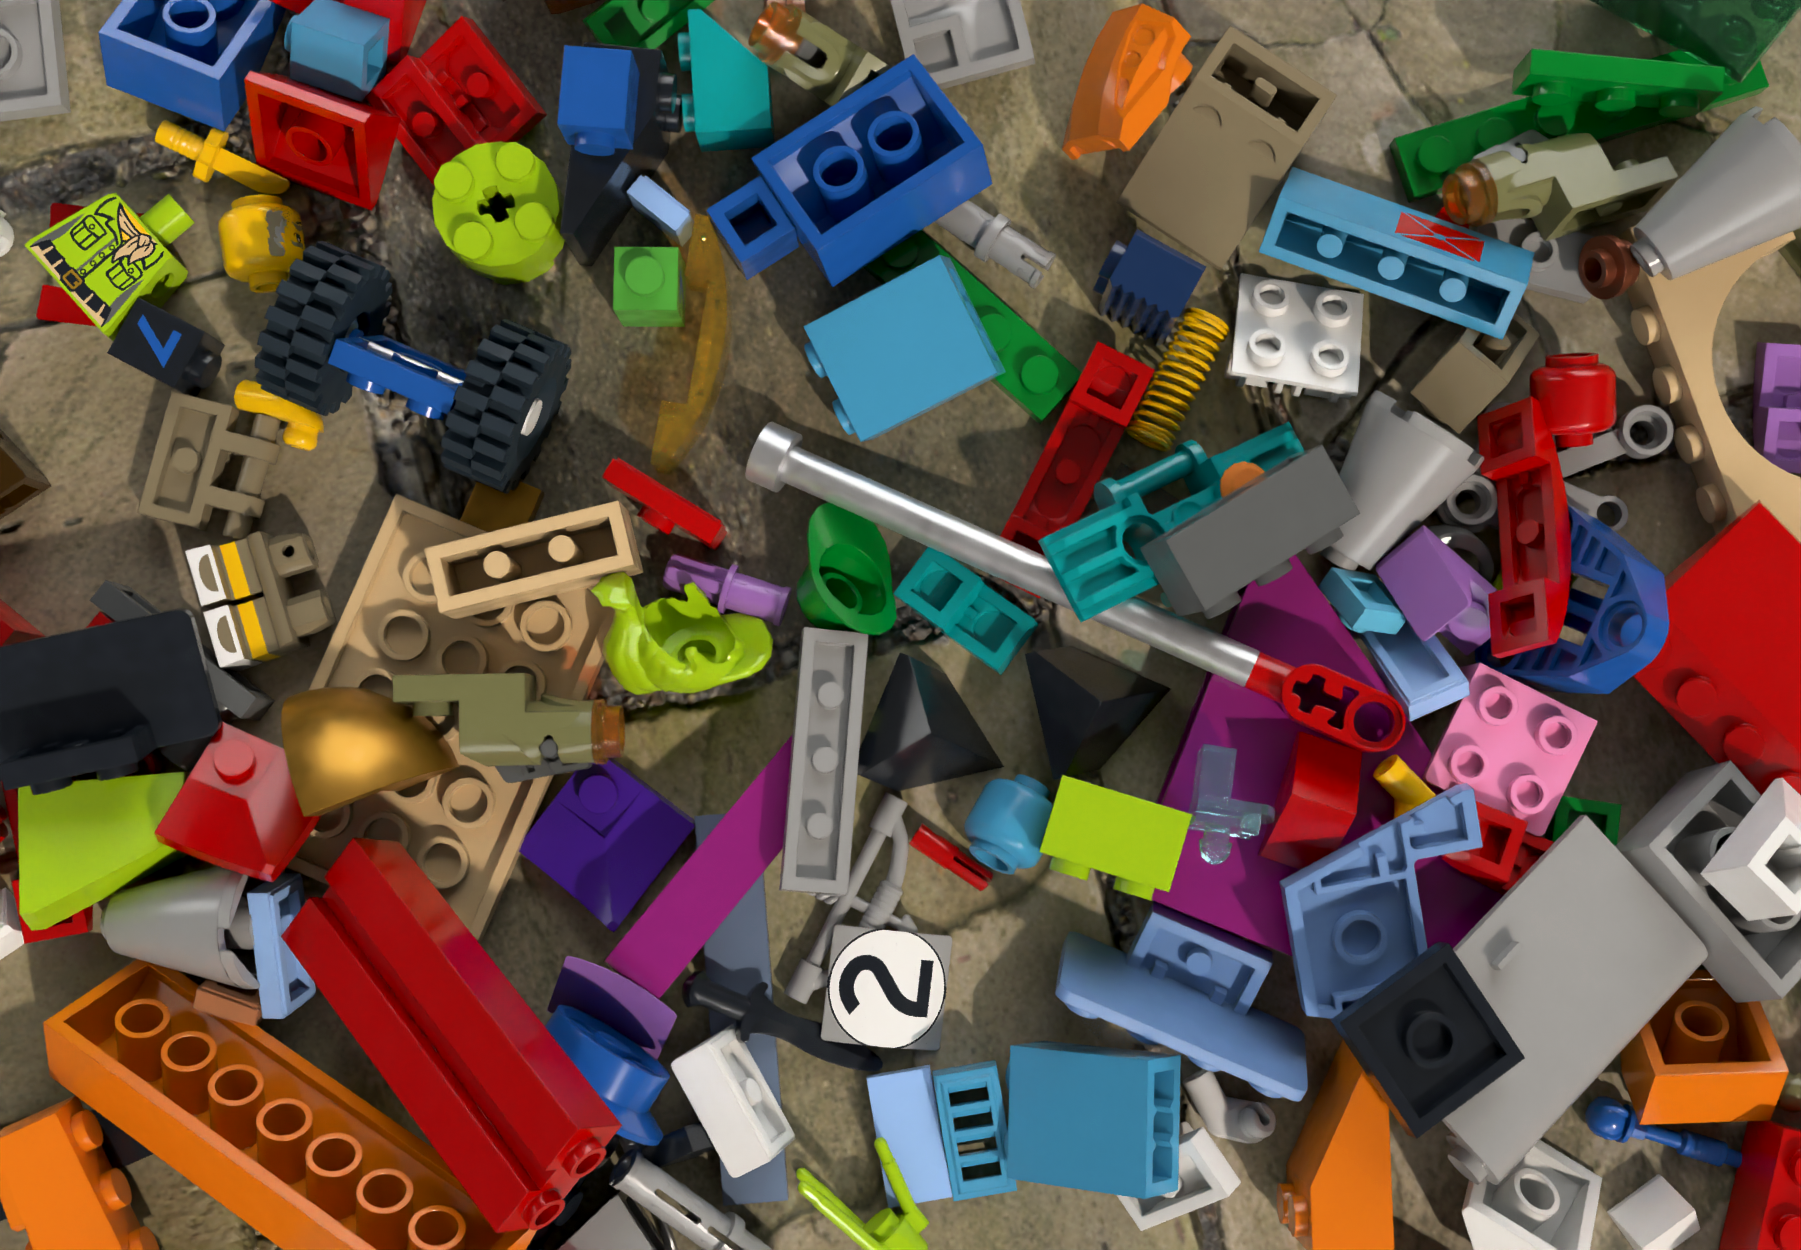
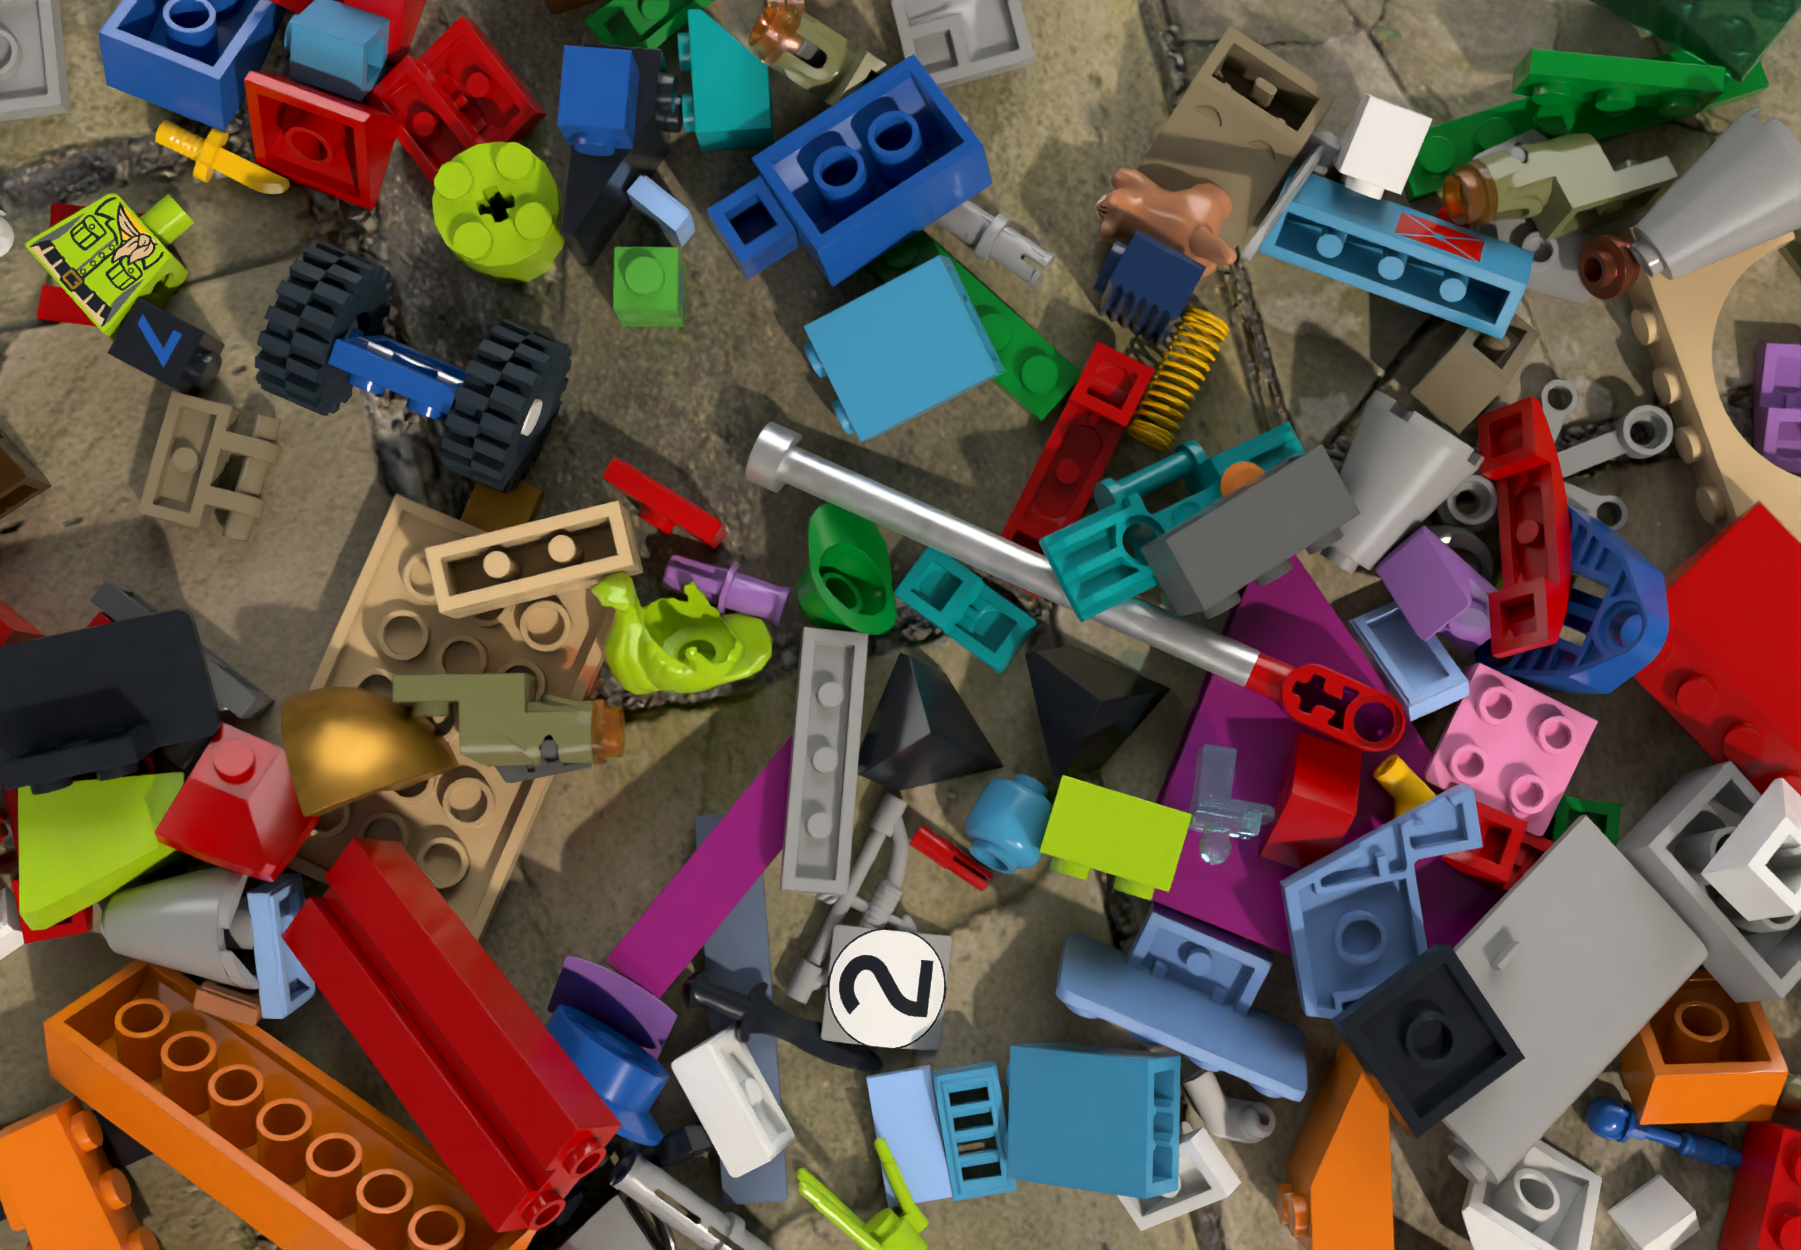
(254, 598): dark tan hips -> none
(260, 241): yellow head -> none
(302, 423): yellow arm -> none
(606, 839): dark purple plate -> none
(680, 423): clear yellow slope -> none
(1126, 80): orange slope -> none
(1181, 219): none -> nougat animal
(1296, 338): white hinge -> none
(1312, 160): none -> light grey sword
(1362, 601): medium azure plate -> none
(1380, 146): none -> white slope
(1575, 397): red head -> none

